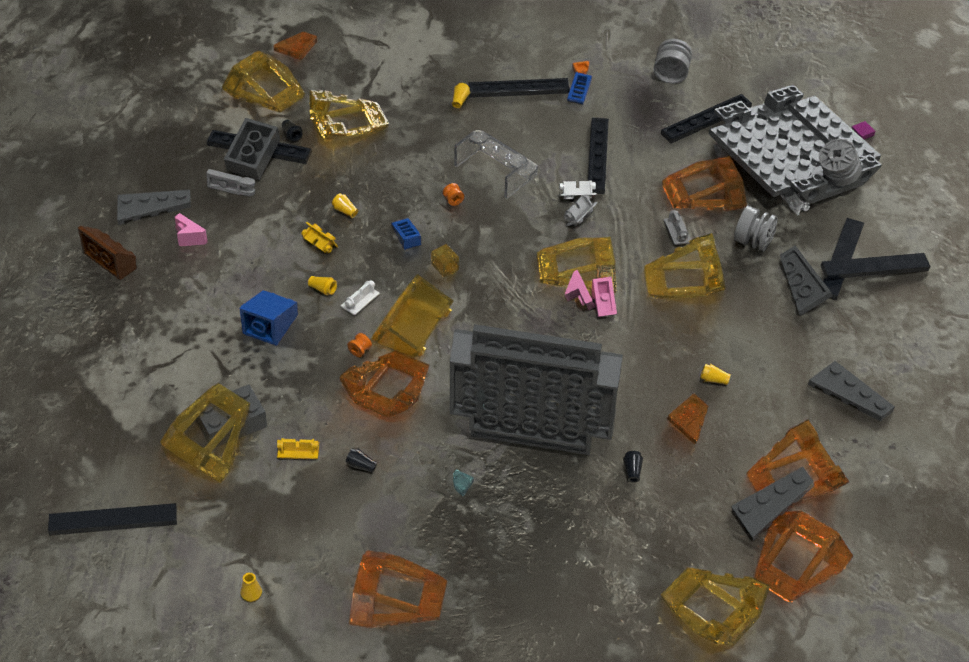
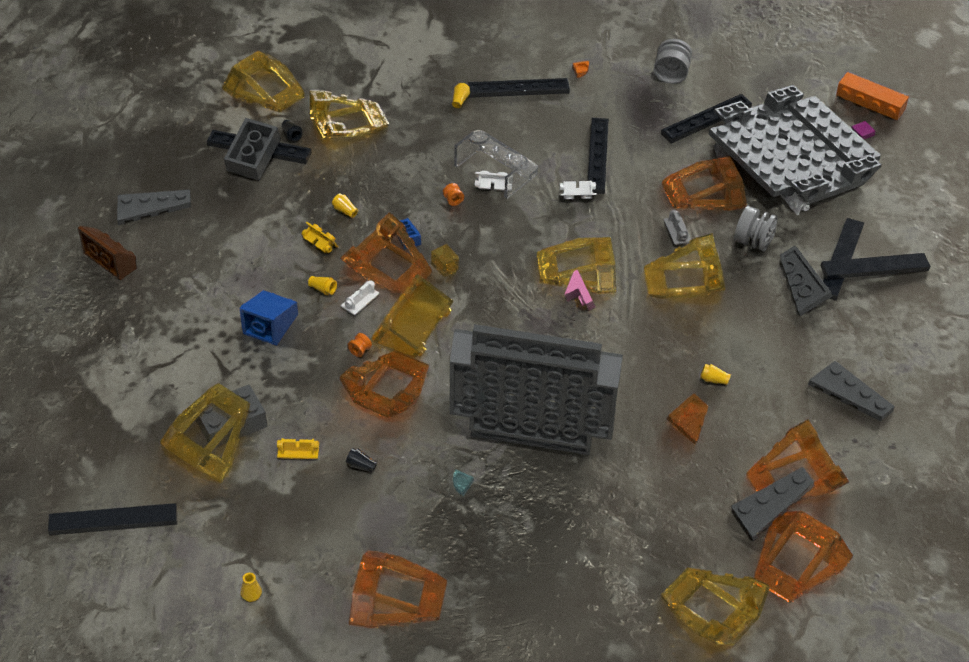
(189, 232): bright pink slope -> none
(230, 183): light grey hinge -> none
(297, 45): clear orange wing -> none
(386, 229): none -> clear orange windscreen
(485, 179): none -> white hinge
(575, 215): light grey hinge -> none
(579, 78): blue slope -> none
(604, 296): bright pink slope -> none
(633, 465): black cone -> none
(840, 162): light grey wheel -> none
(872, 96): none -> orange brick

